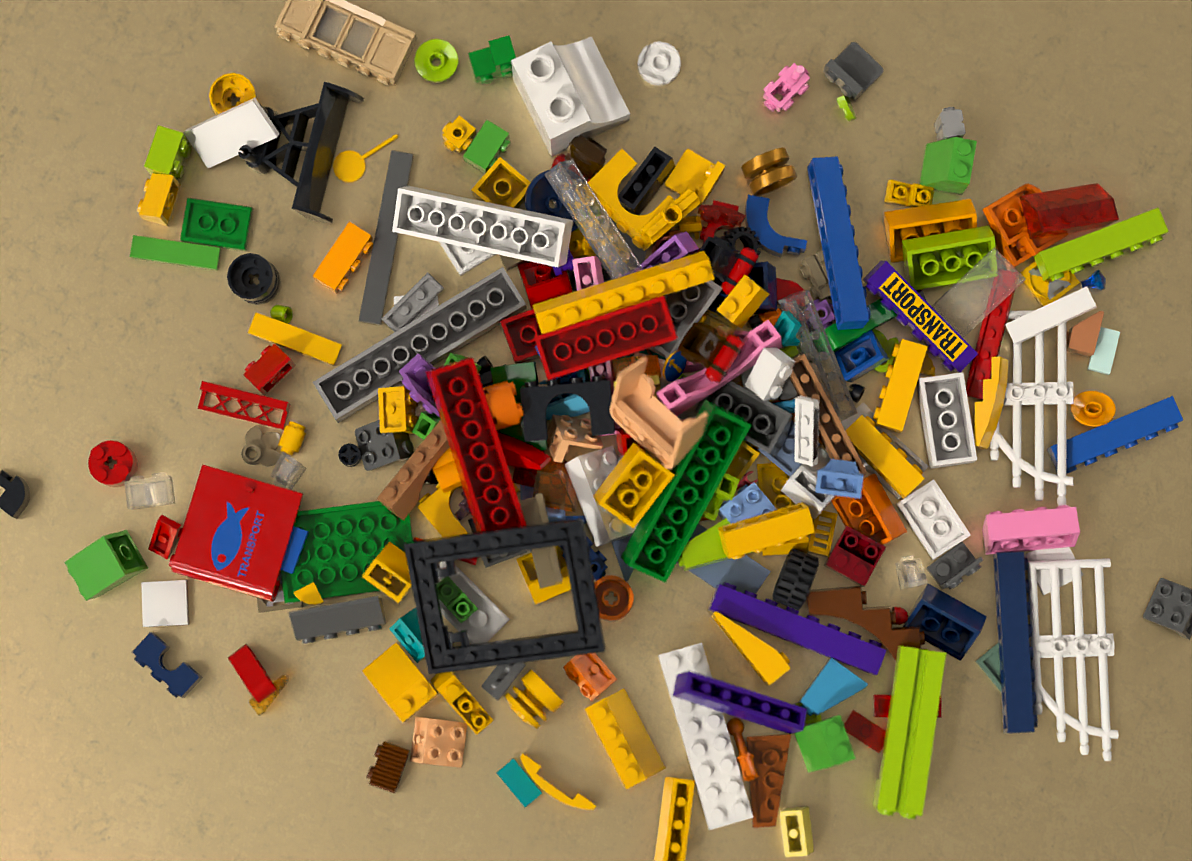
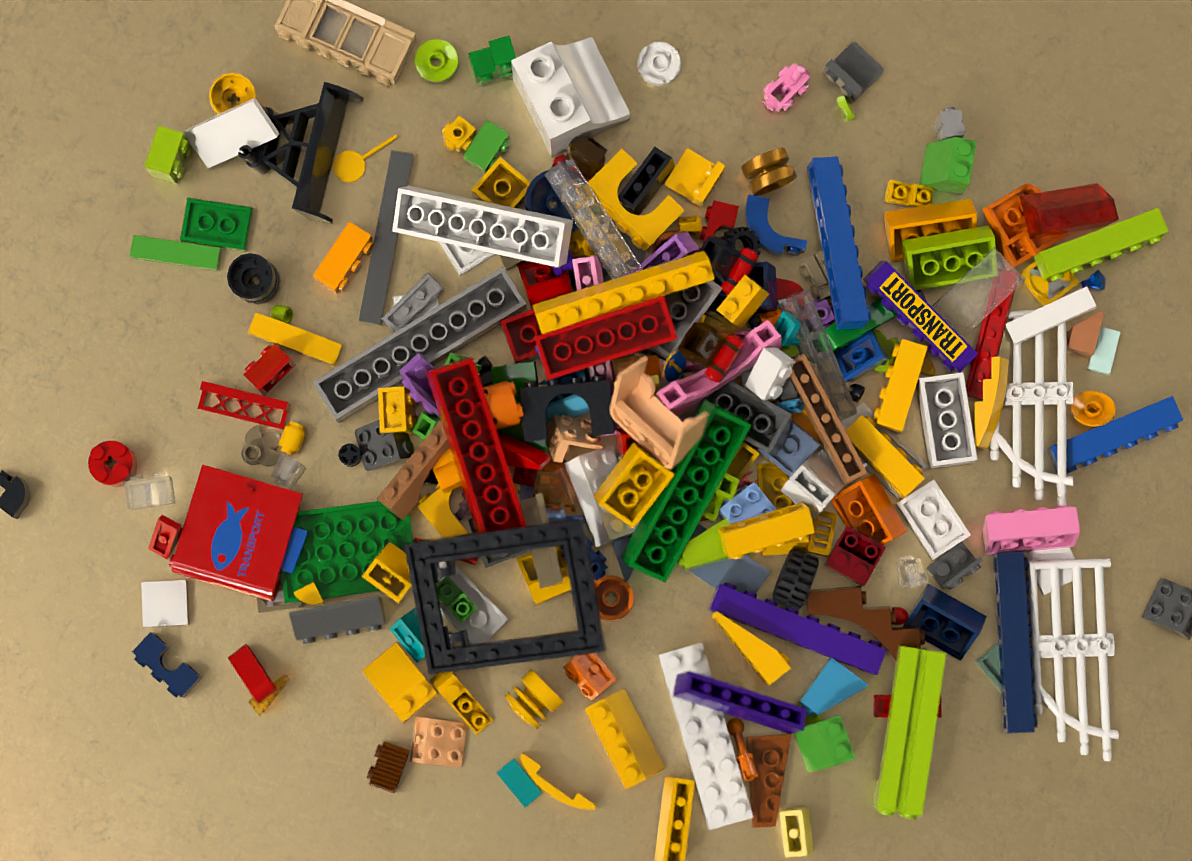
(105, 564): bright green slope -> none
(159, 198): yellow slope -> none
(502, 678): dark grey bracket -> none
(661, 224): yellow piece -> none
(713, 213): clear red slope -> none
(806, 430): white plate -> none
(840, 479): medium blue slope -> none
(865, 731): clear red plate -> none

